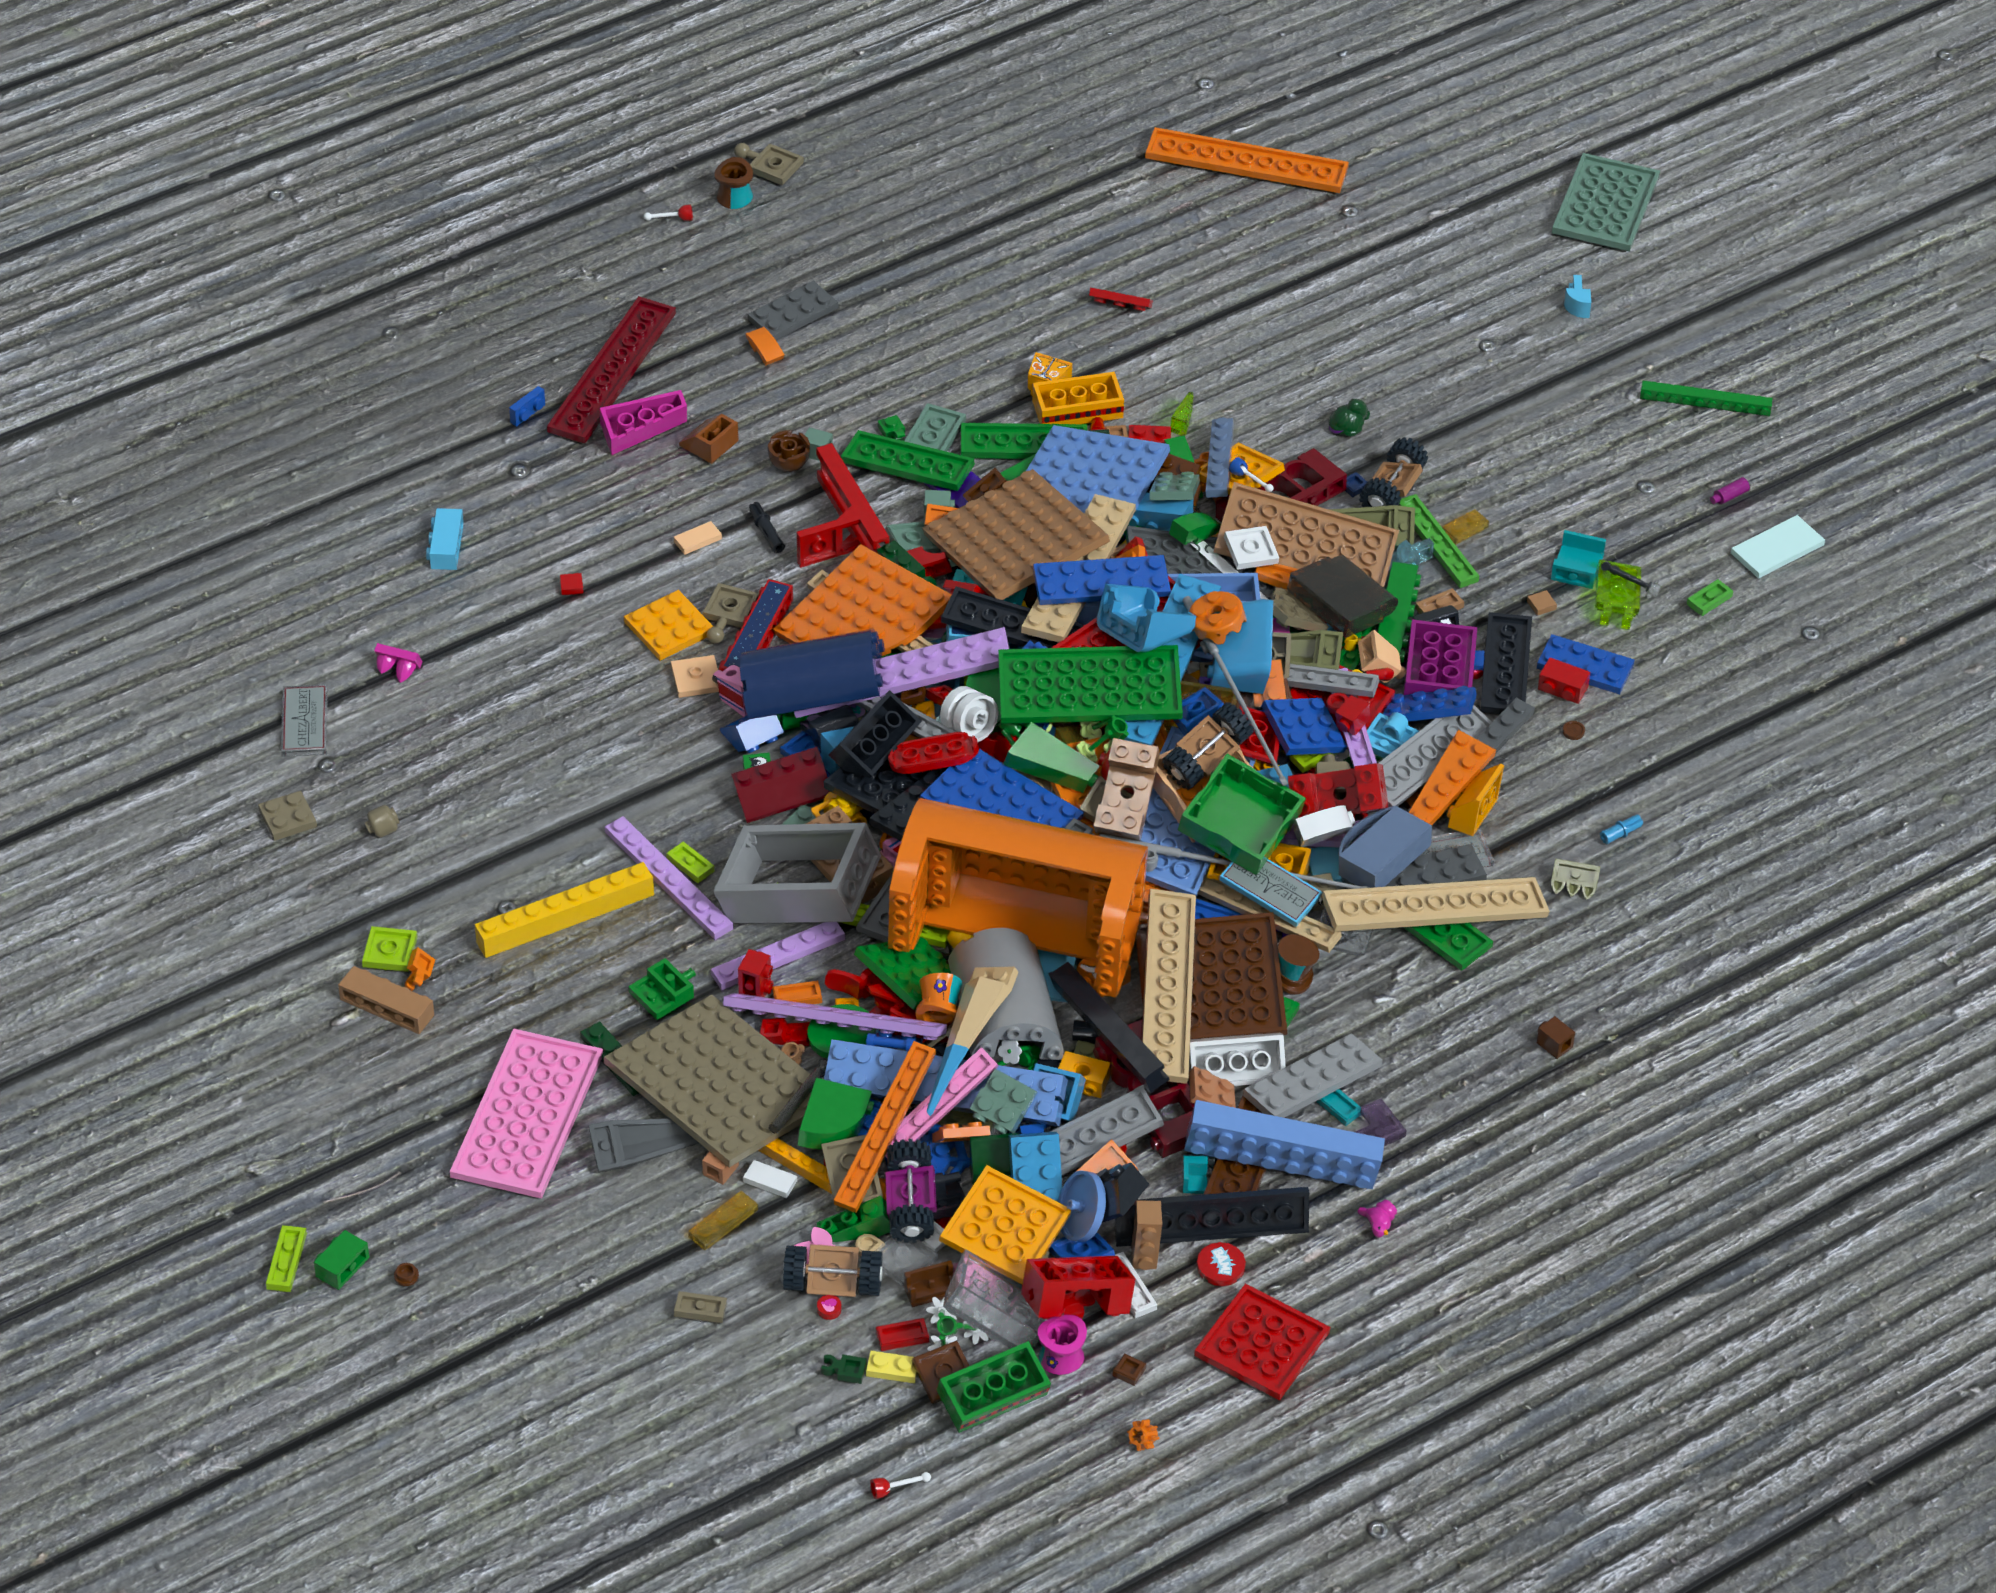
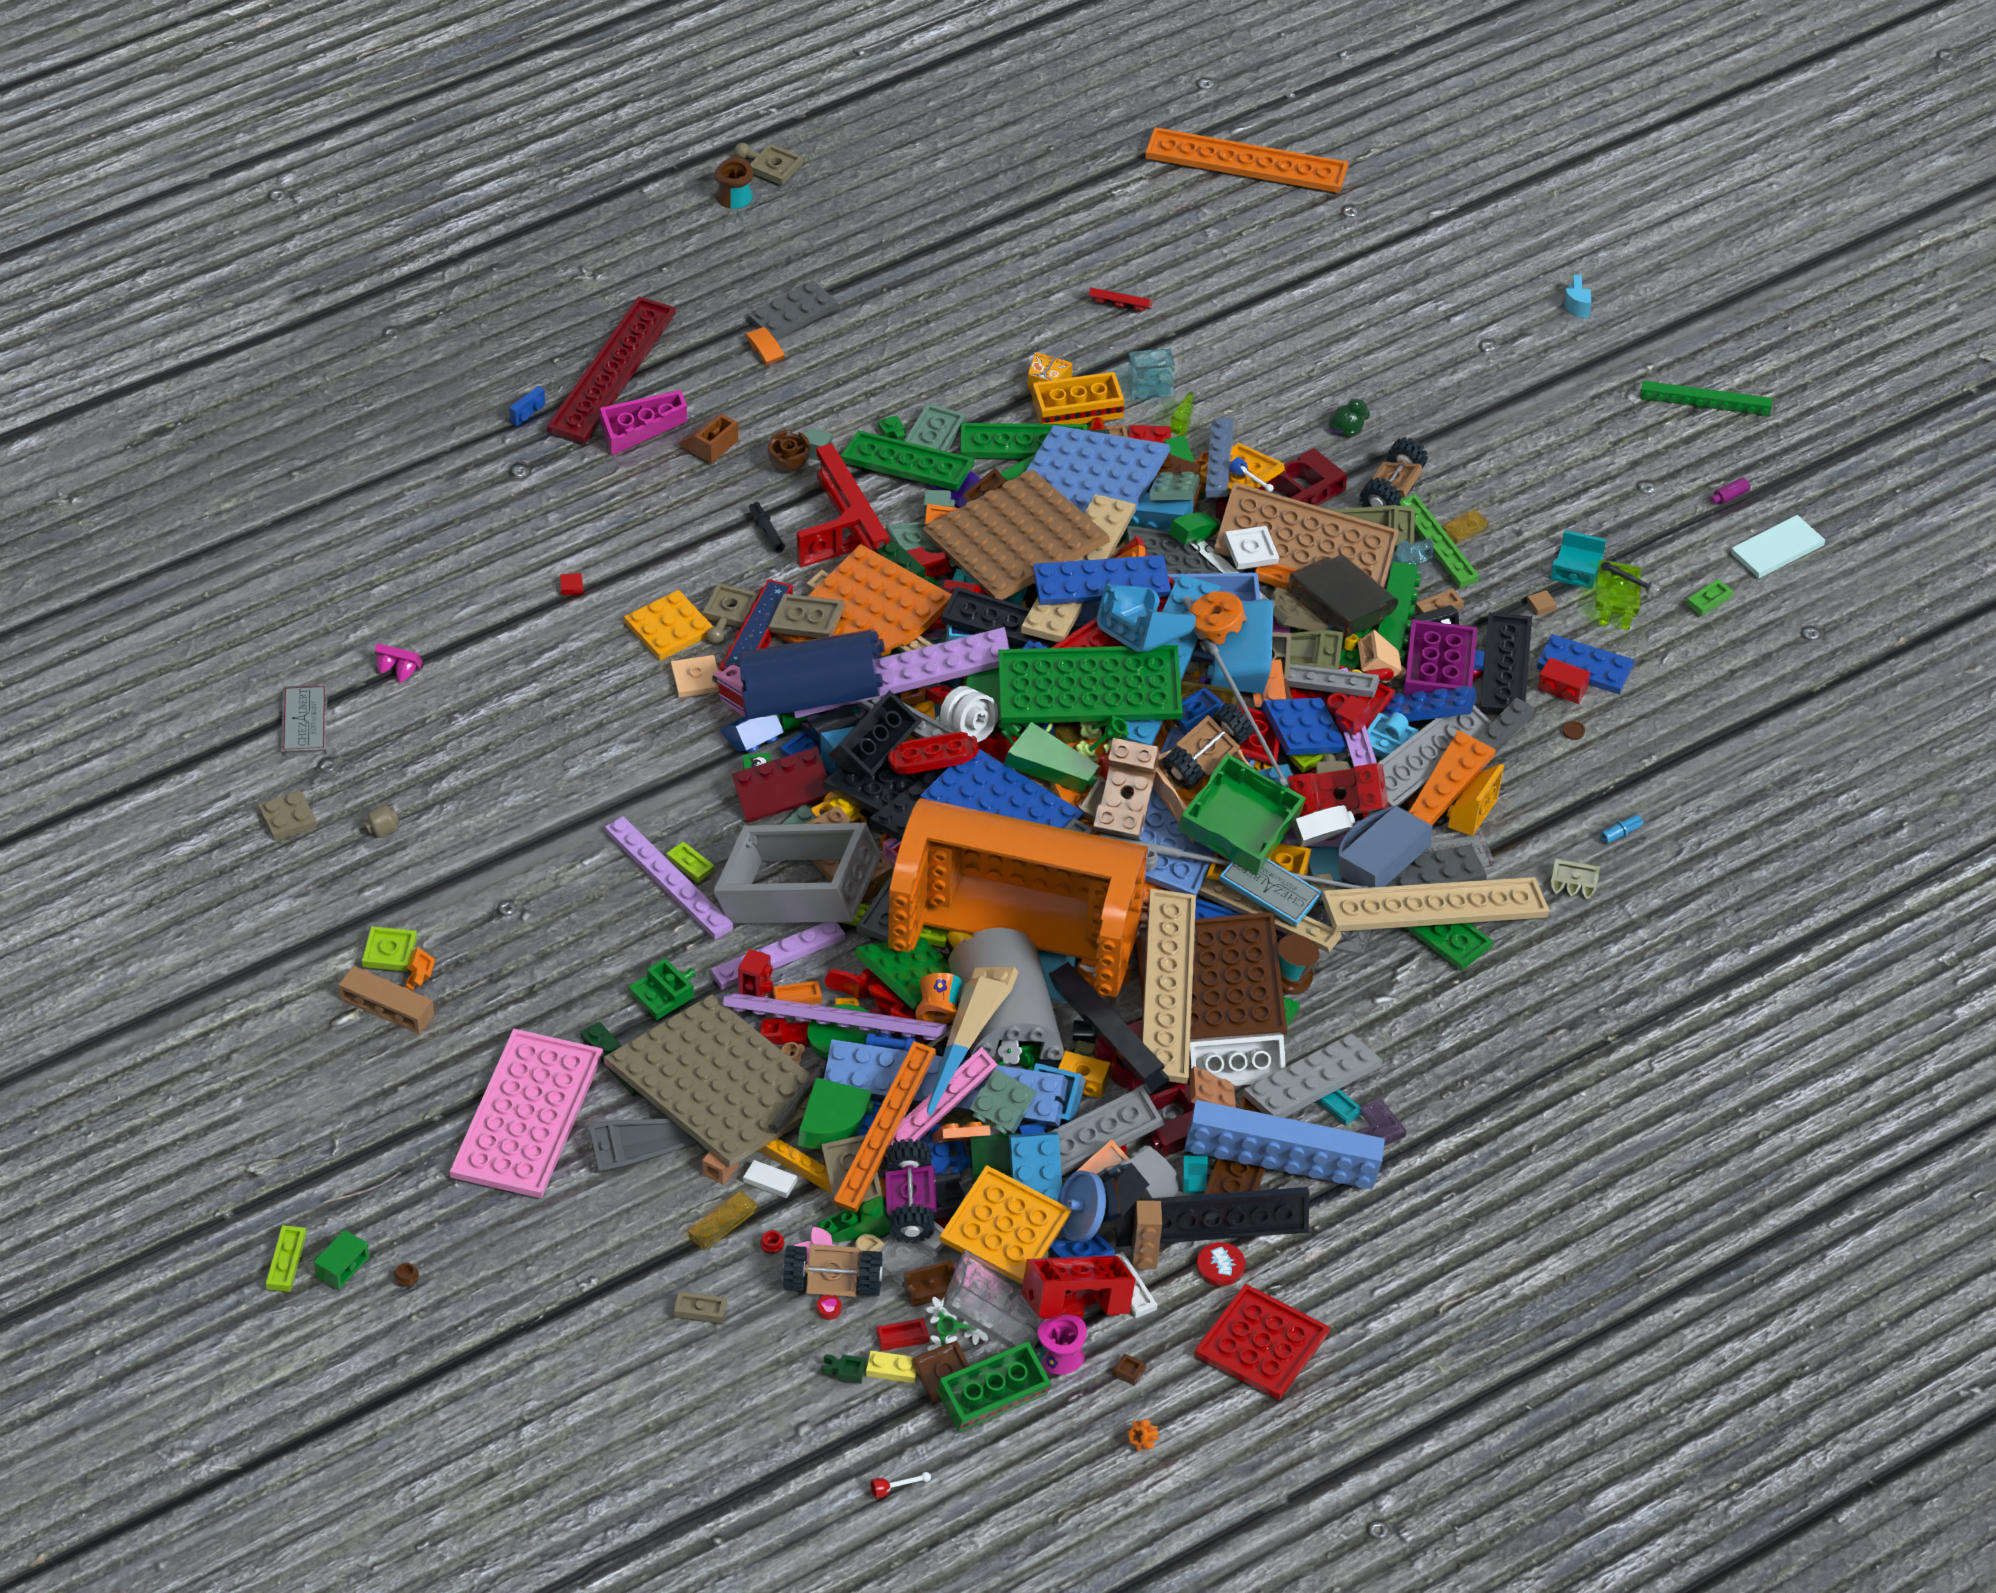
(445, 539): medium azure brick -> none
(564, 909): yellow brick -> none
(684, 213): hinge -> none
(697, 537): light nougat tile -> none
(772, 1237): none -> red plate
(807, 616): none -> dark tan plate
(1151, 374): none -> clear light blue brick
(1157, 1171): none -> light grey slope
(1355, 484): dark blue tile -> none
(1379, 1217): dark pink animal -> none
(1555, 1037): reddish brown brick -> none
(1606, 202): sand green plate -> none

